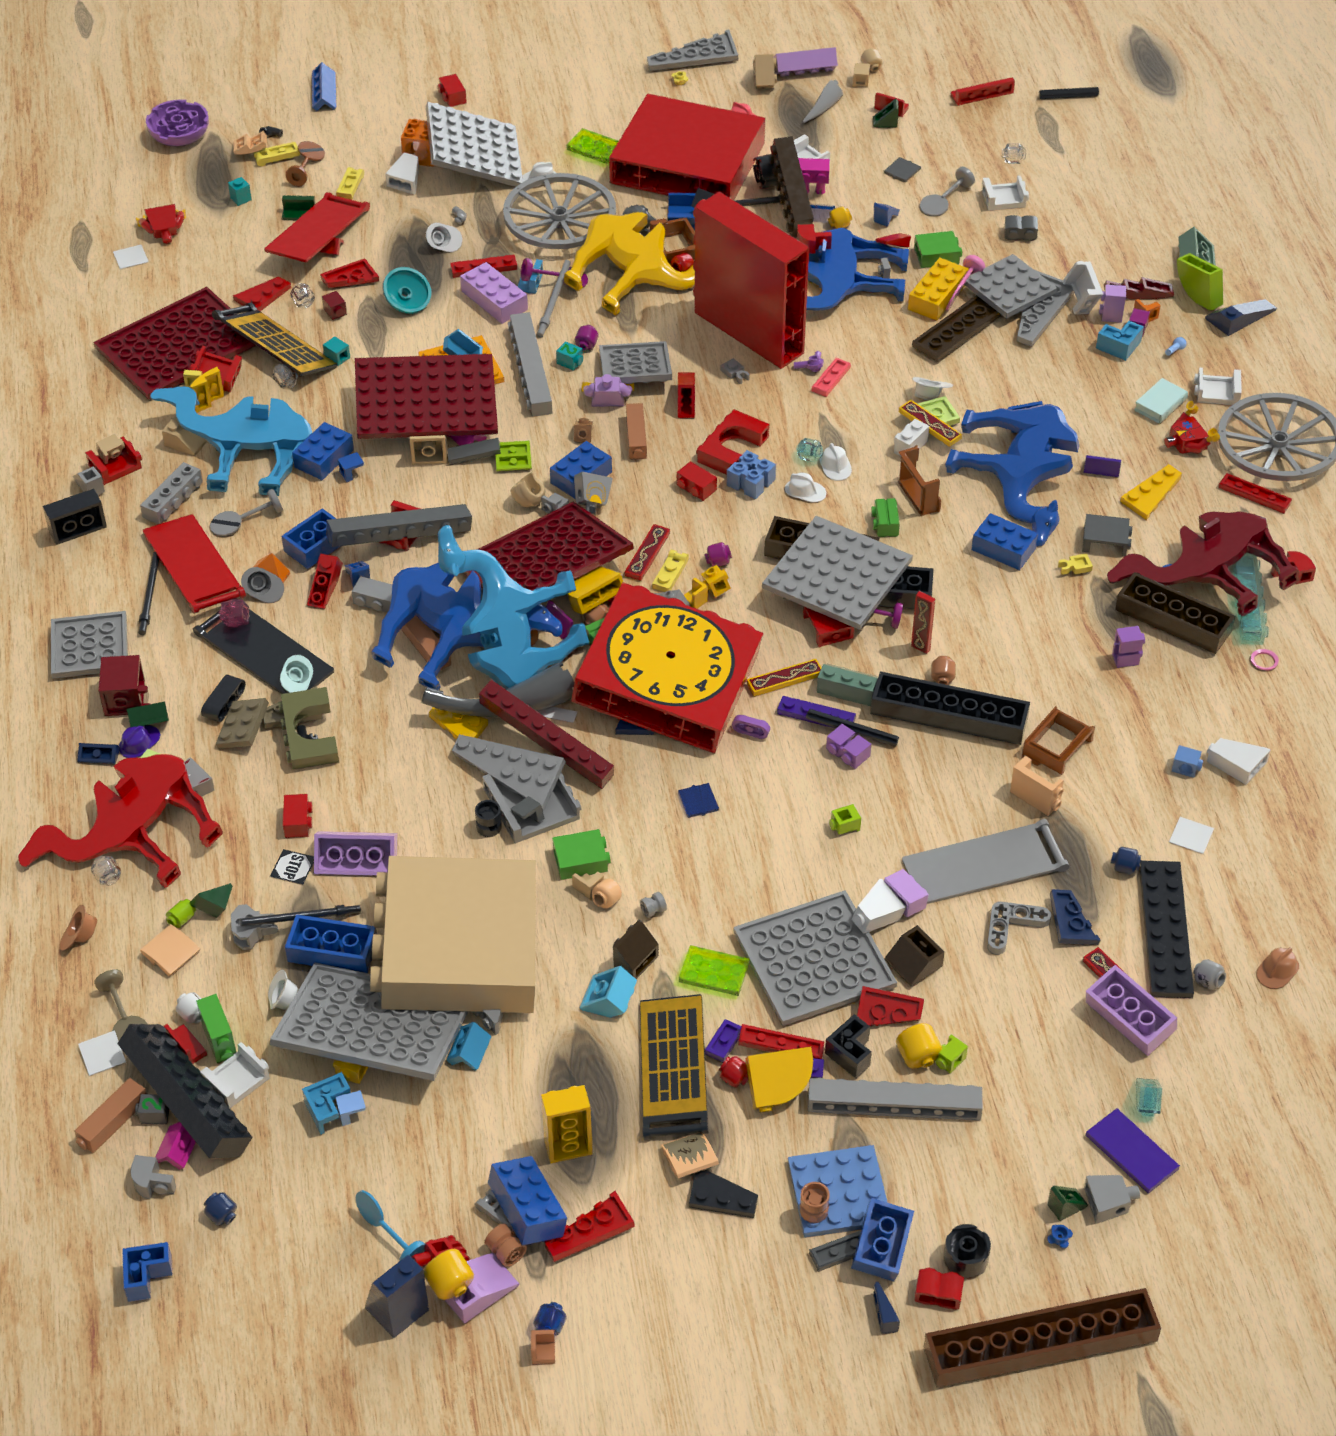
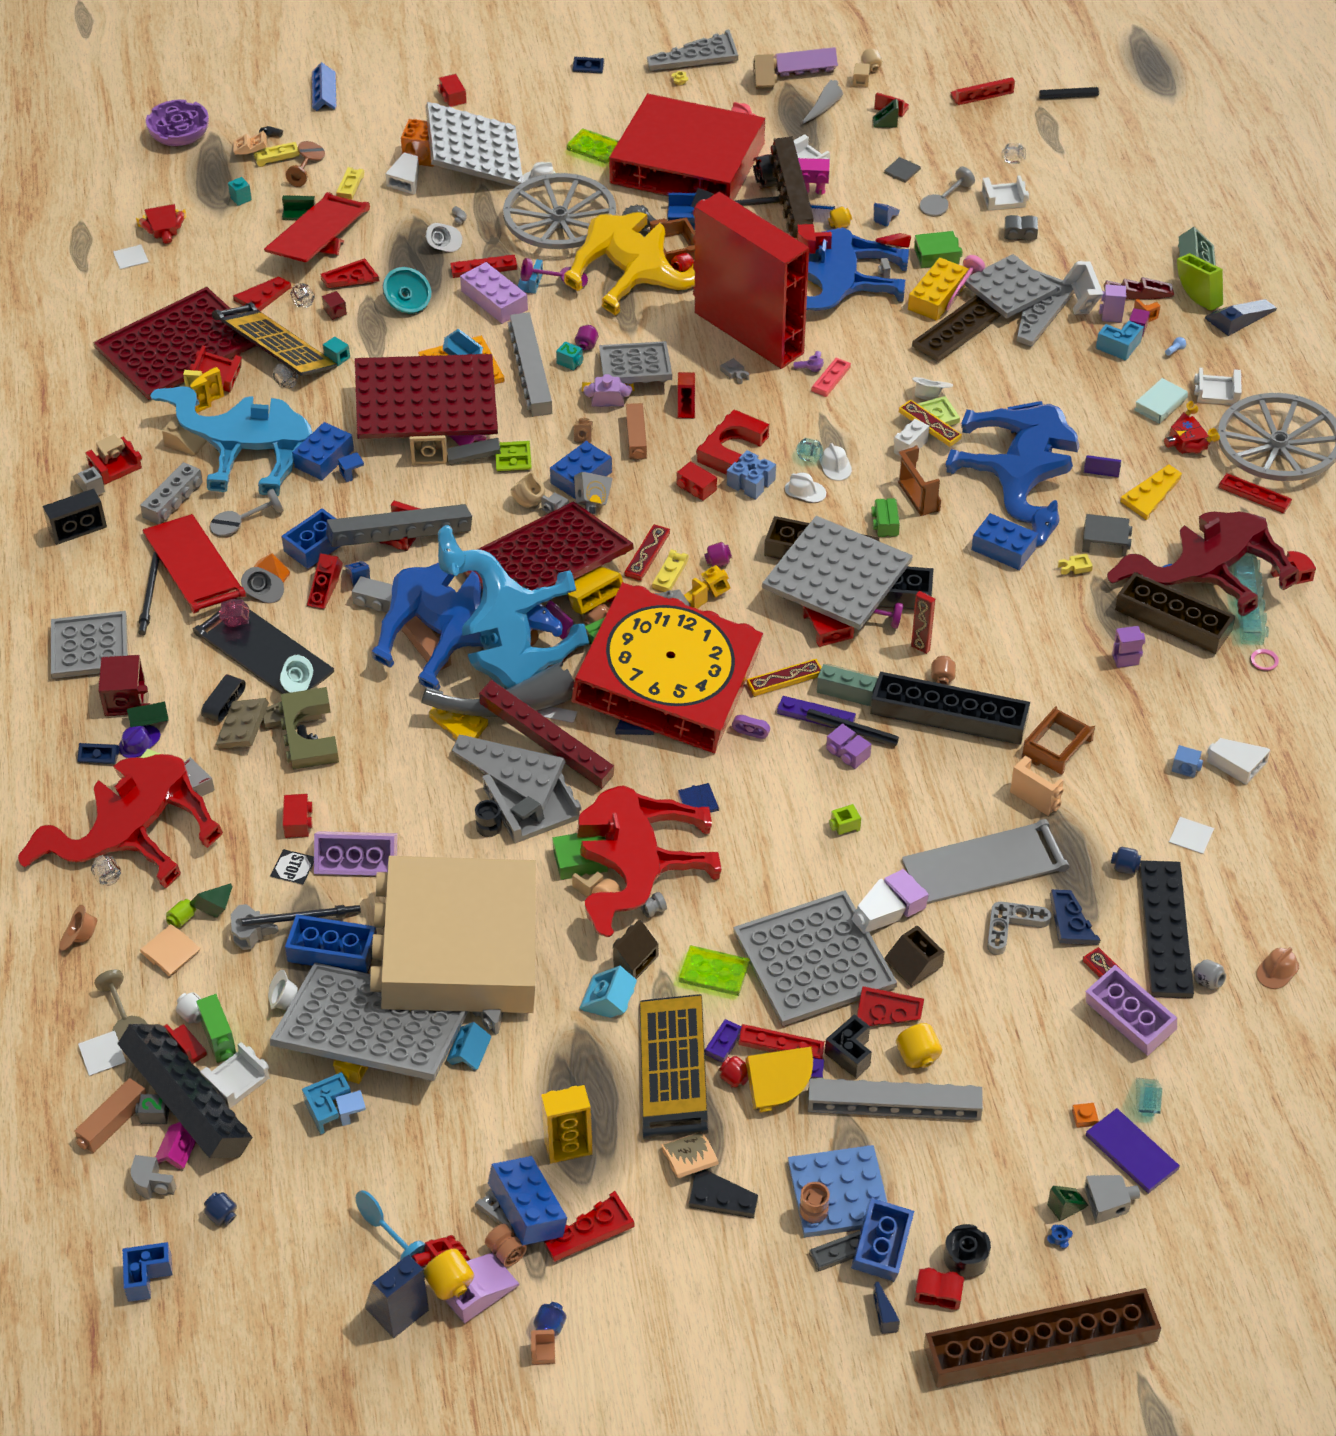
(545, 320): light grey bar -> none
(588, 64): none -> dark blue slope
(633, 850): none -> red animal
(951, 1054): lime brick -> none
(1085, 1114): none -> orange plate

